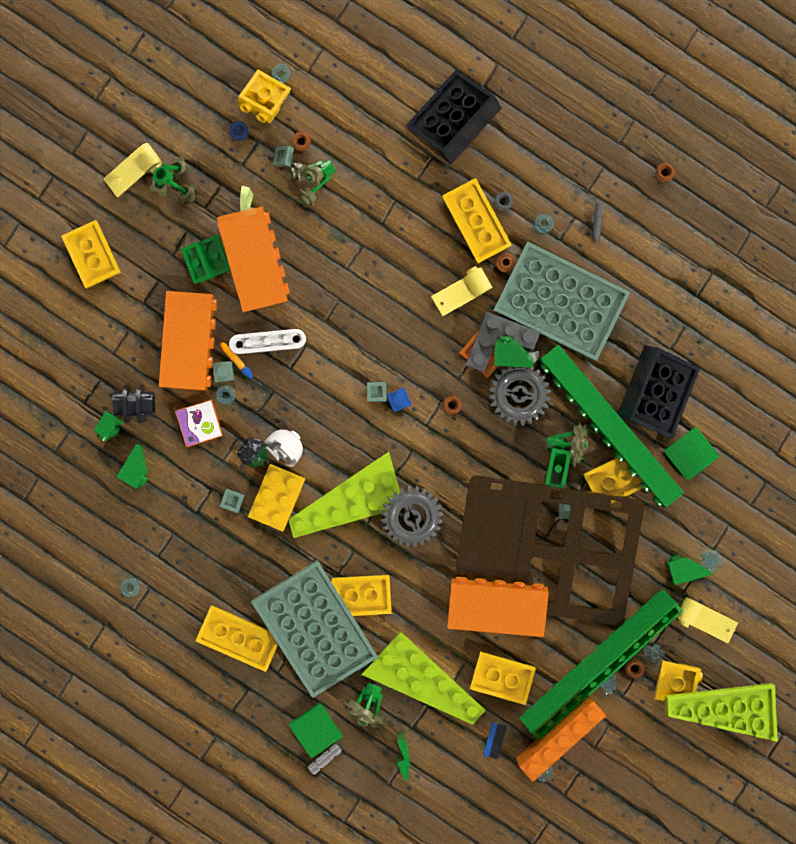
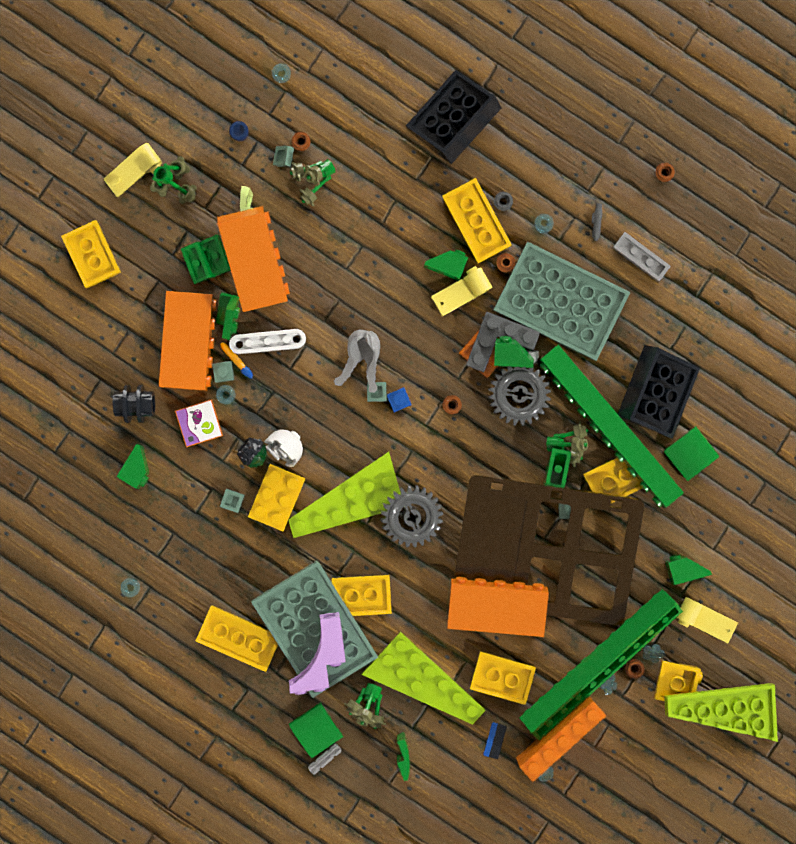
(108, 426): green brick -> none
(227, 314): none -> green bracket
(263, 96): yellow plate -> none
(328, 653): none -> lavender arch
(361, 346): none -> light grey hair
(448, 264): none -> green slope
(641, 257): none -> light grey plate
(711, 560): clear light blue plant -> none

